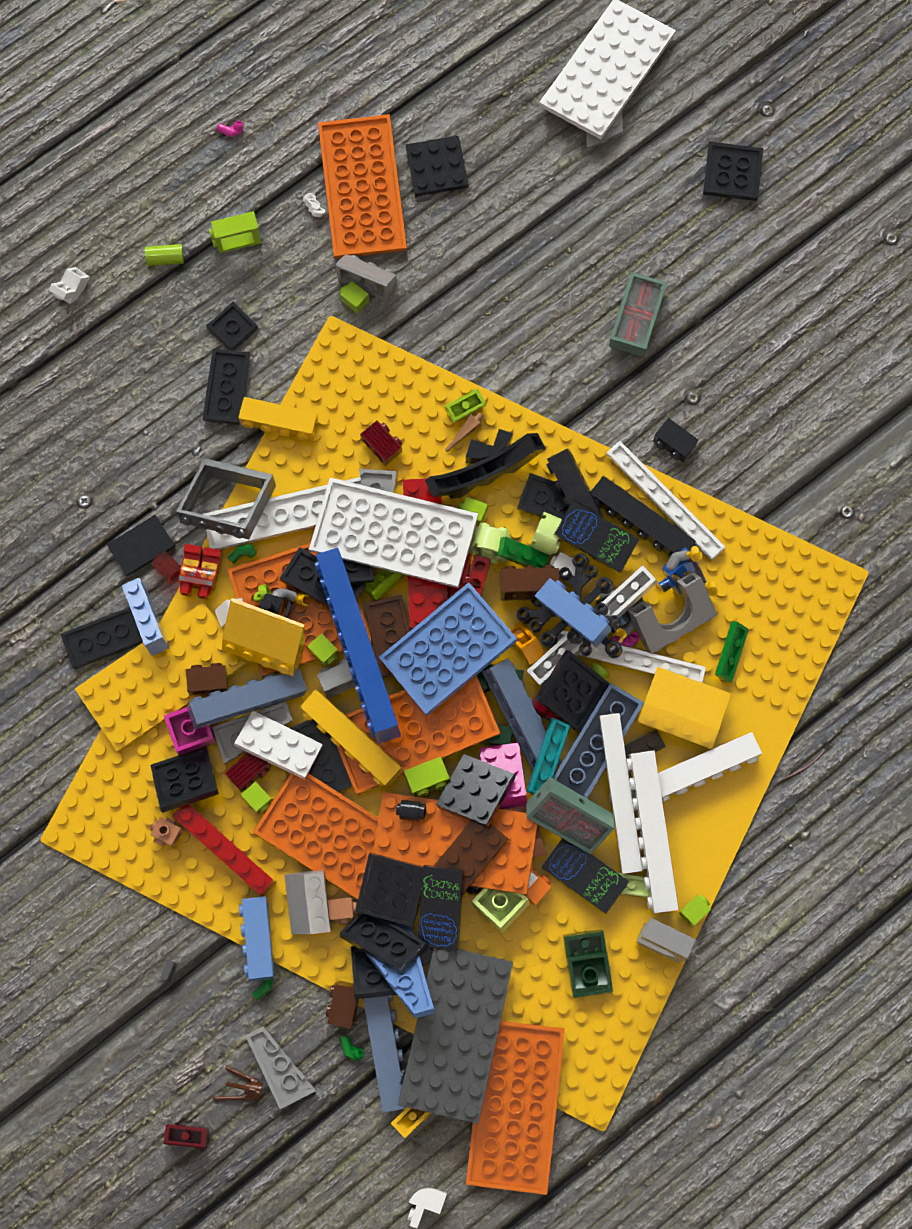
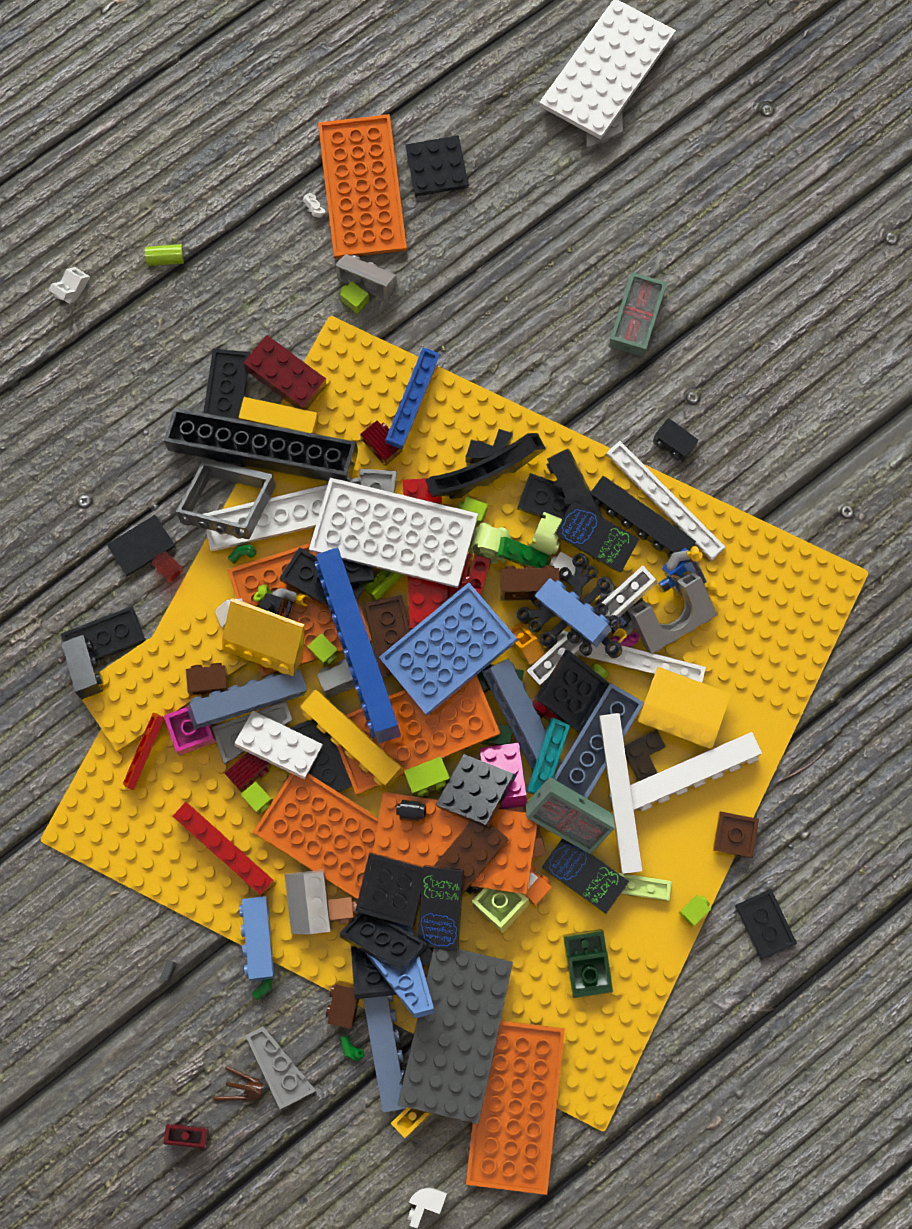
(82, 666): none -> brick
(143, 751): none -> red tile
(145, 616): brick -> none
(170, 837): nougat brick -> none
(184, 779): black plate -> none
(199, 570): red hips -> none
(231, 131): dark pink arm -> none
(232, 327): black tile -> none
(235, 232): lime window -> none
(260, 446): none -> black brick
(284, 373): none -> dark red brick
(412, 398): none -> blue plate
(465, 405): lime brick -> none
(471, 425): medium nougat piece -> none
(653, 832): white brick -> none
(666, 941): light grey arch -> none
(731, 652): green plate -> none
(733, 171): black plate -> none
(735, 834): none -> reddish brown plate
(765, 924): none -> black tile

